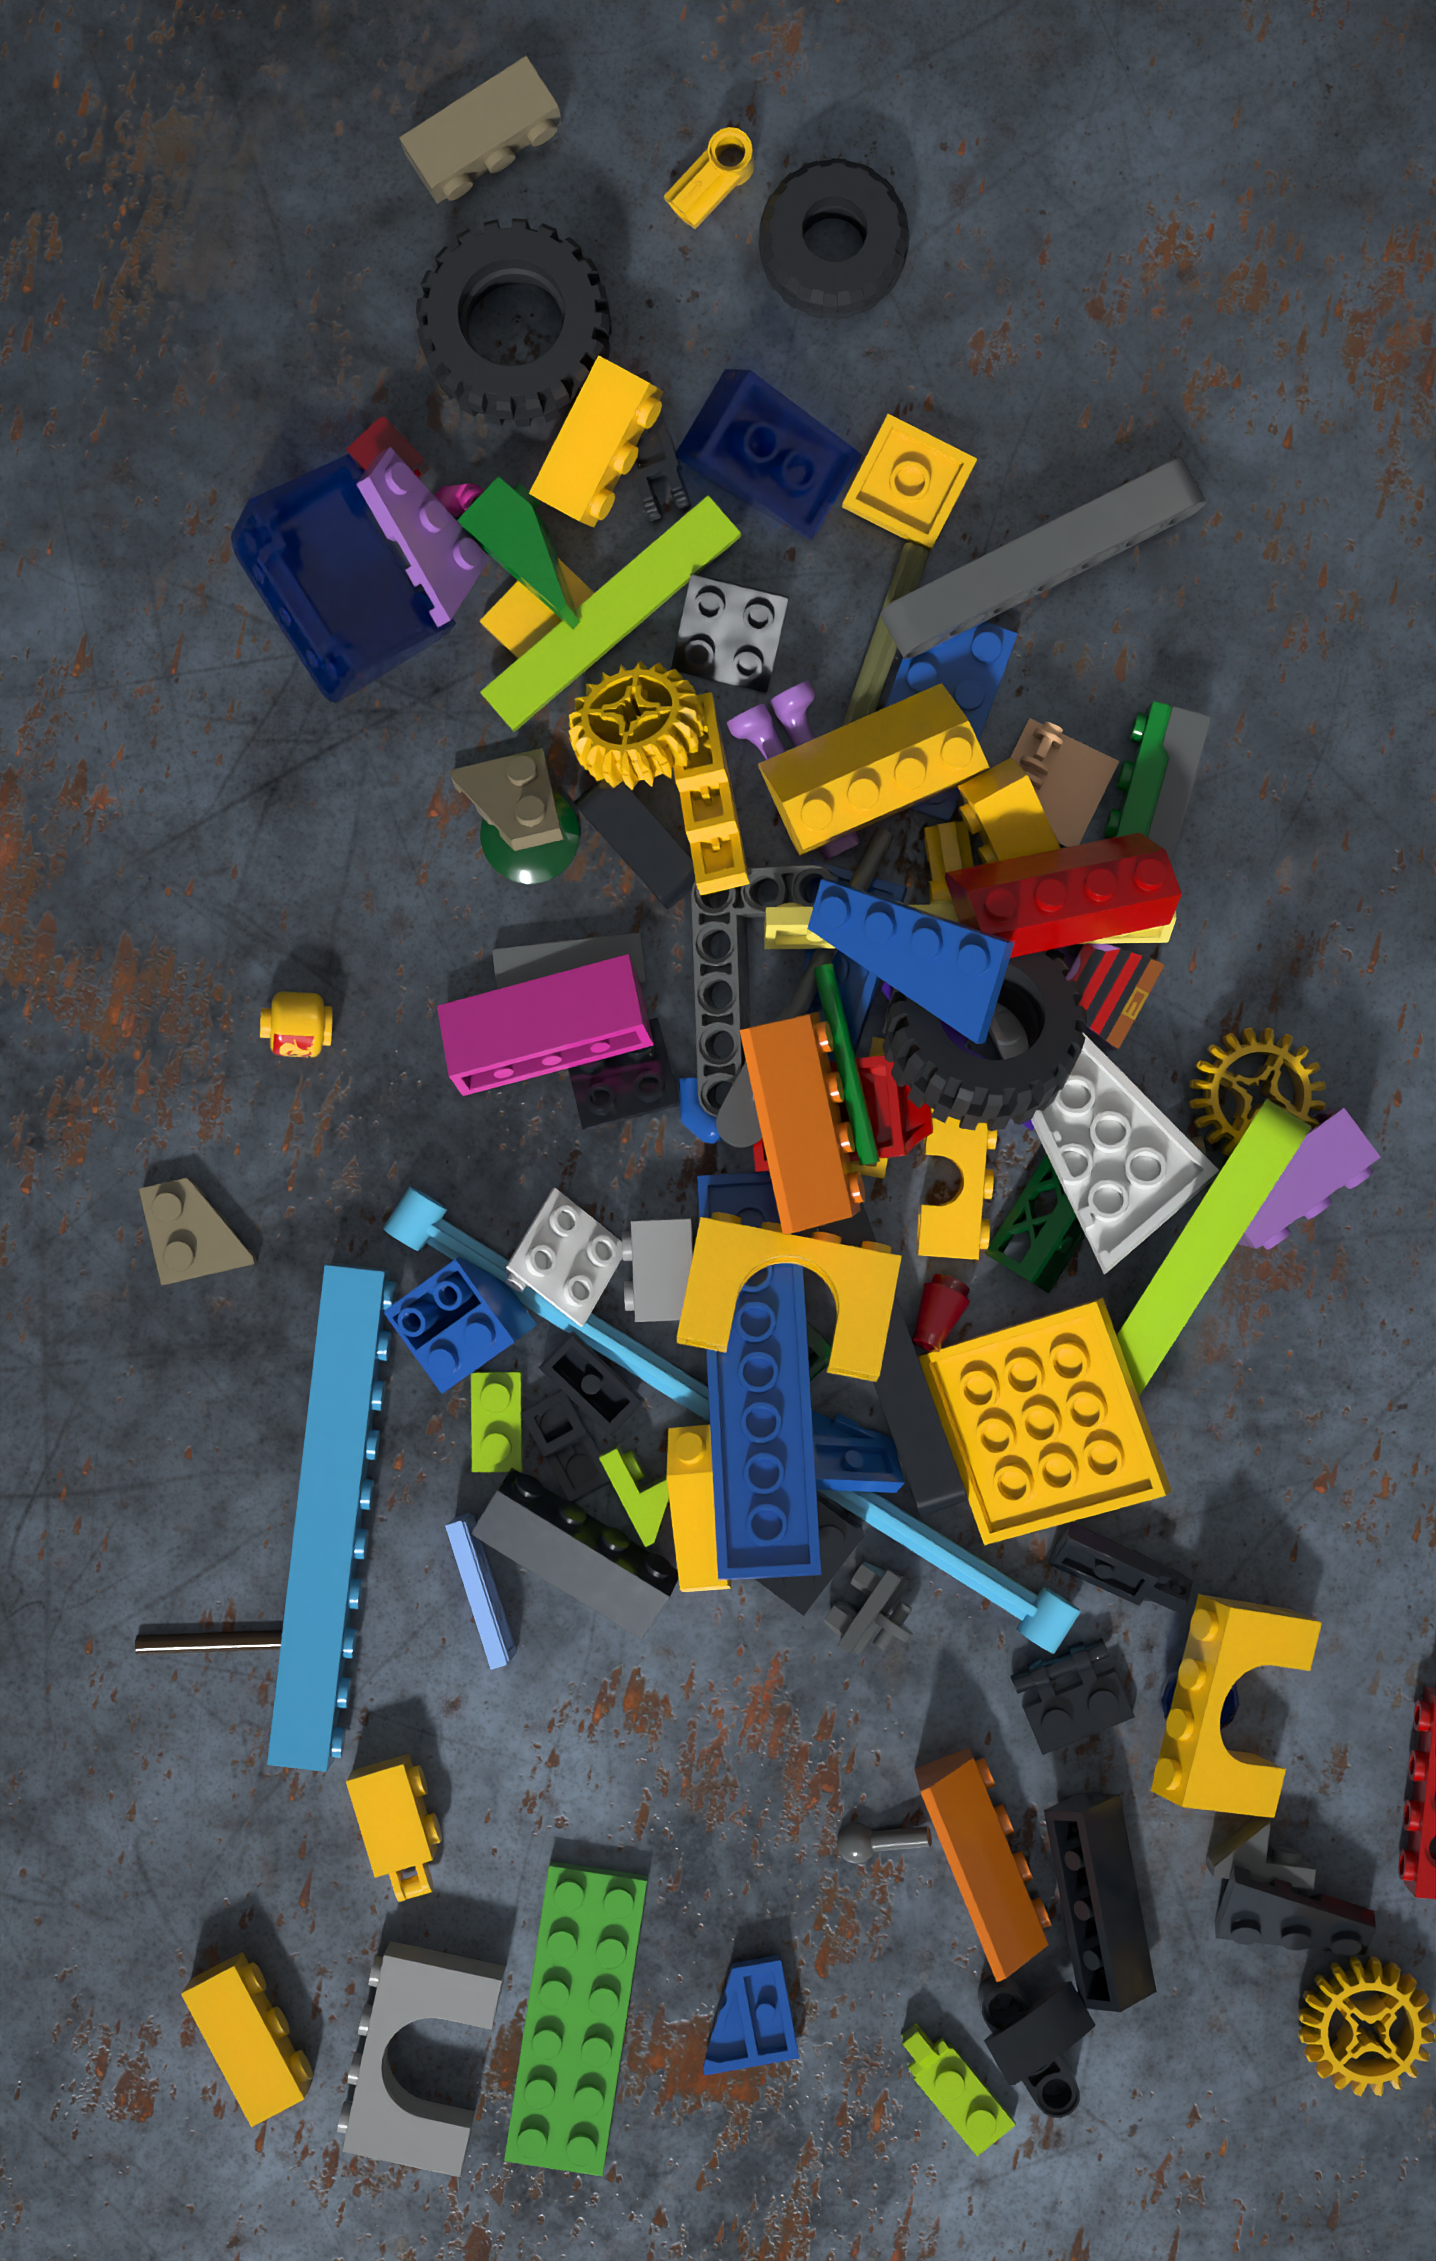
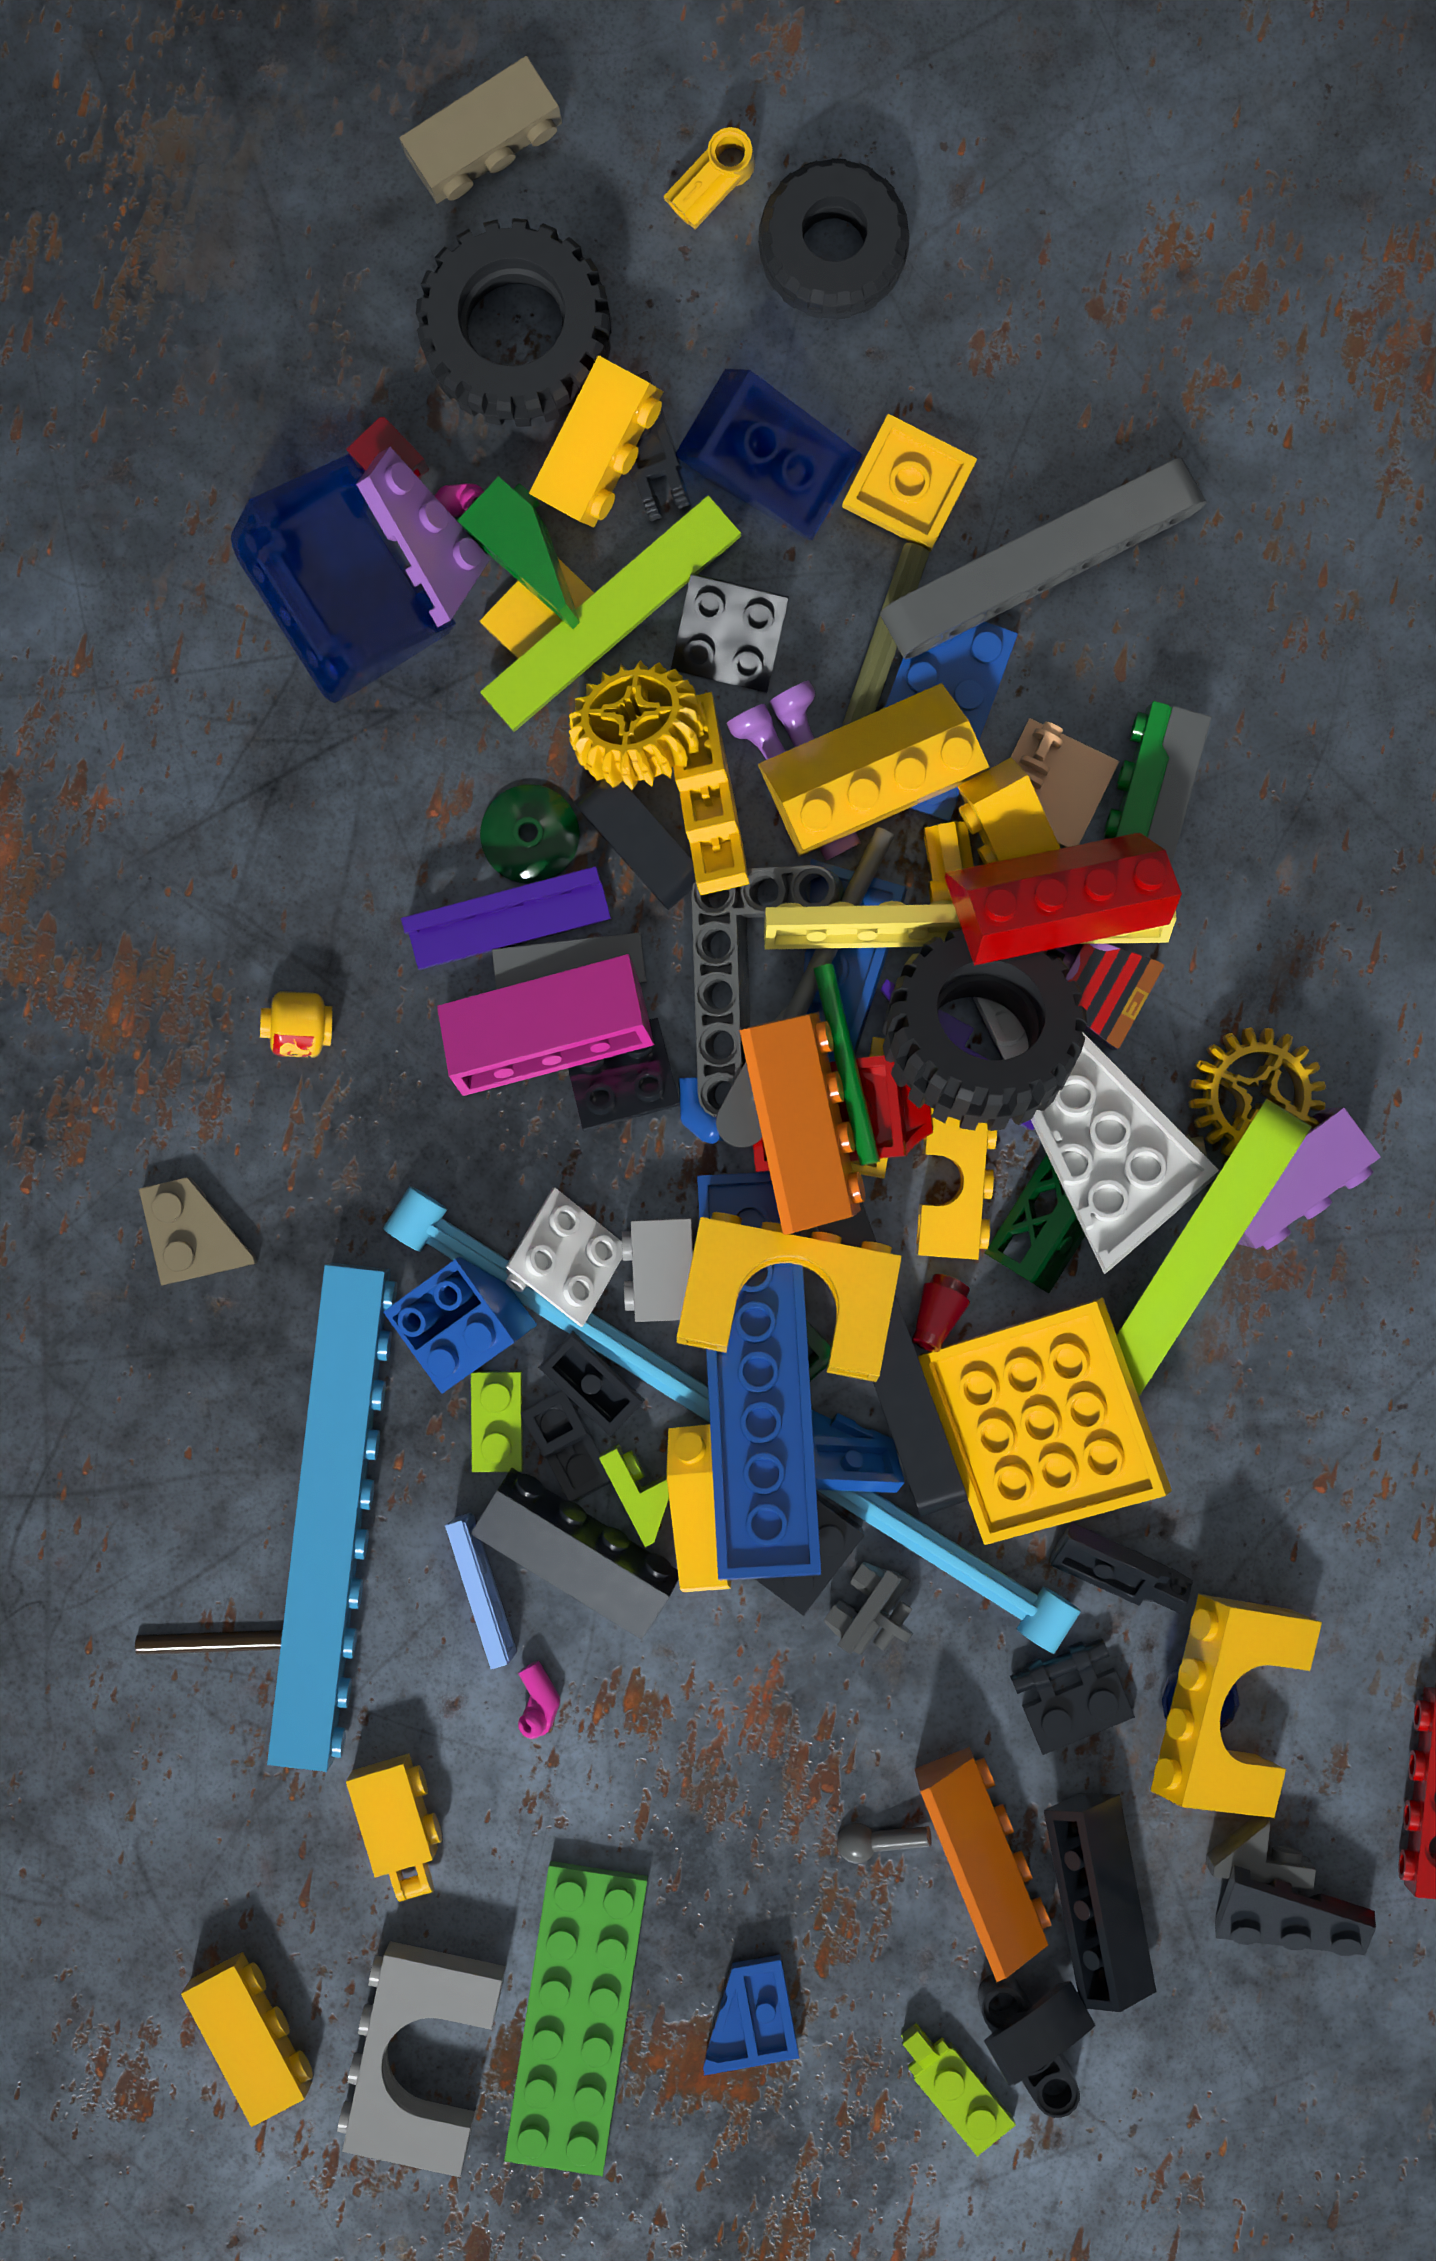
(507, 918): none -> dark purple fence
(513, 797): dark tan wing -> none
(542, 1703): none -> dark pink arm
(926, 957): blue wing -> none
(1376, 2010): yellow gear -> none

